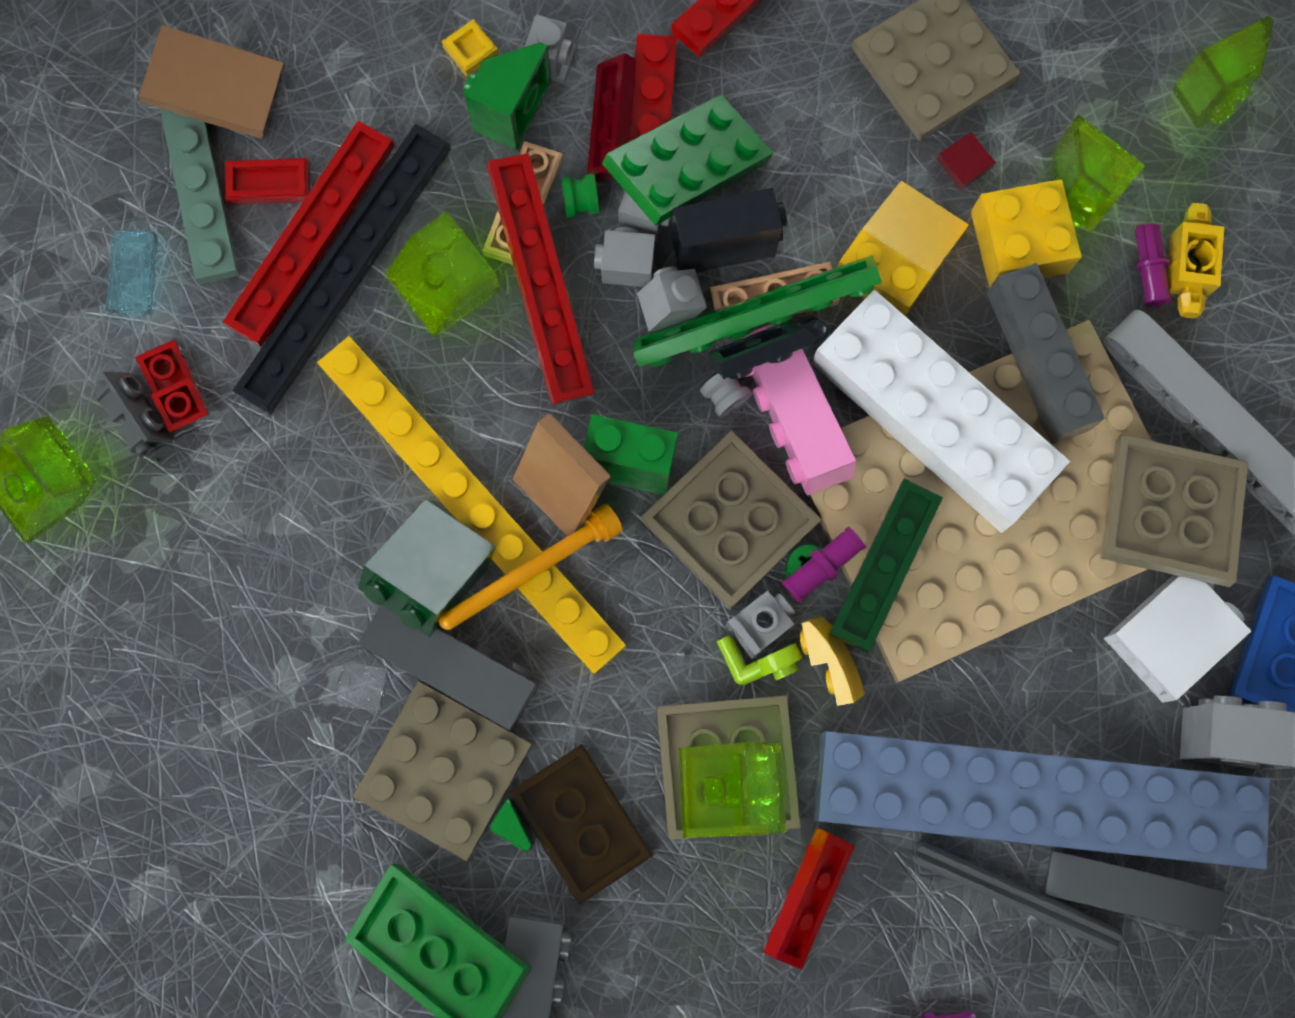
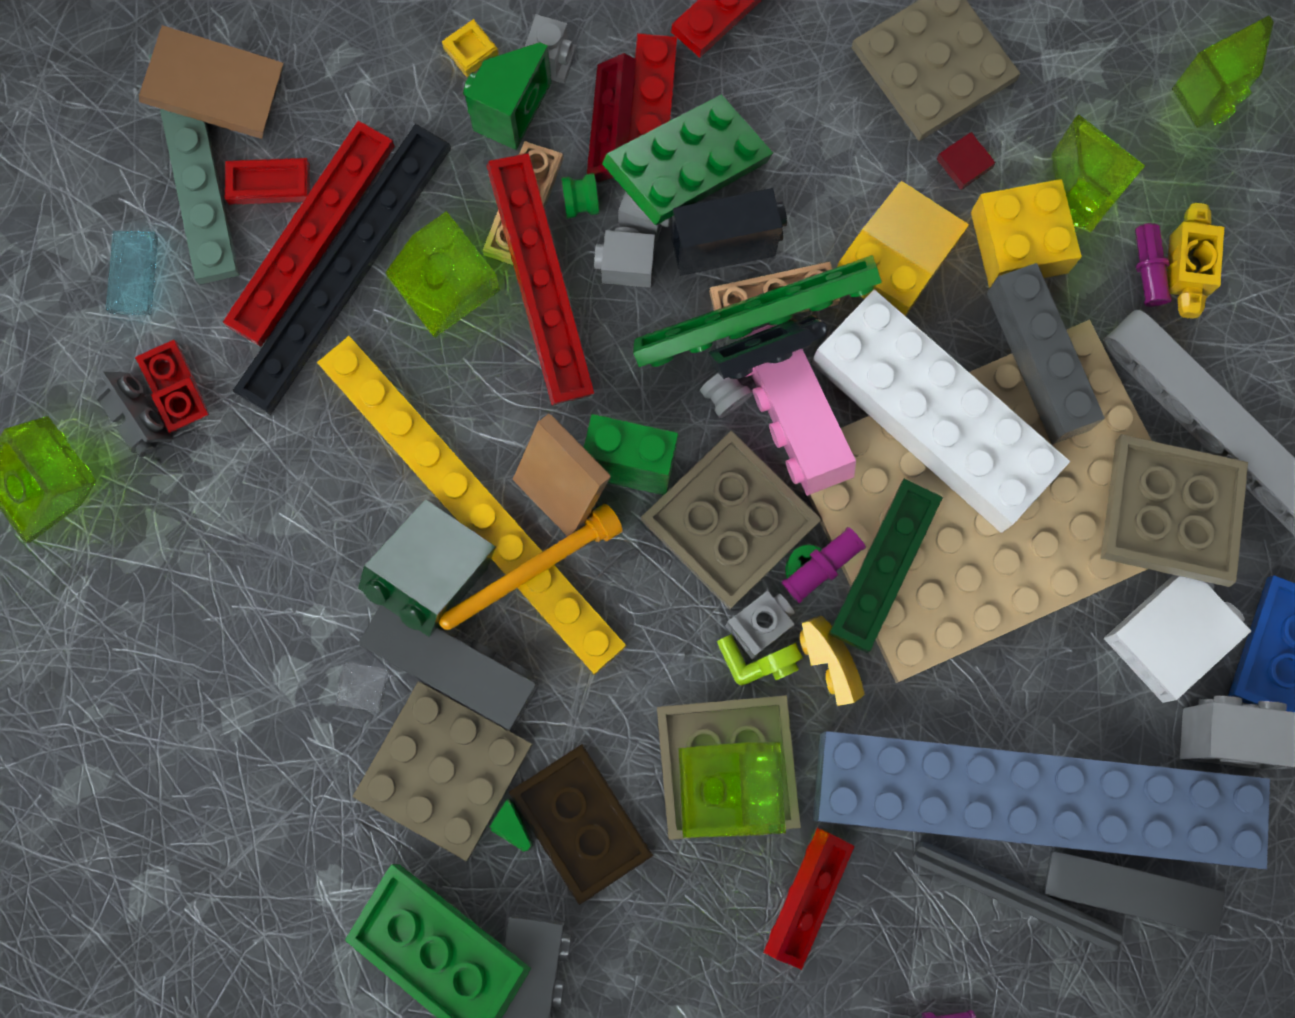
(671, 298): light grey brick -> none

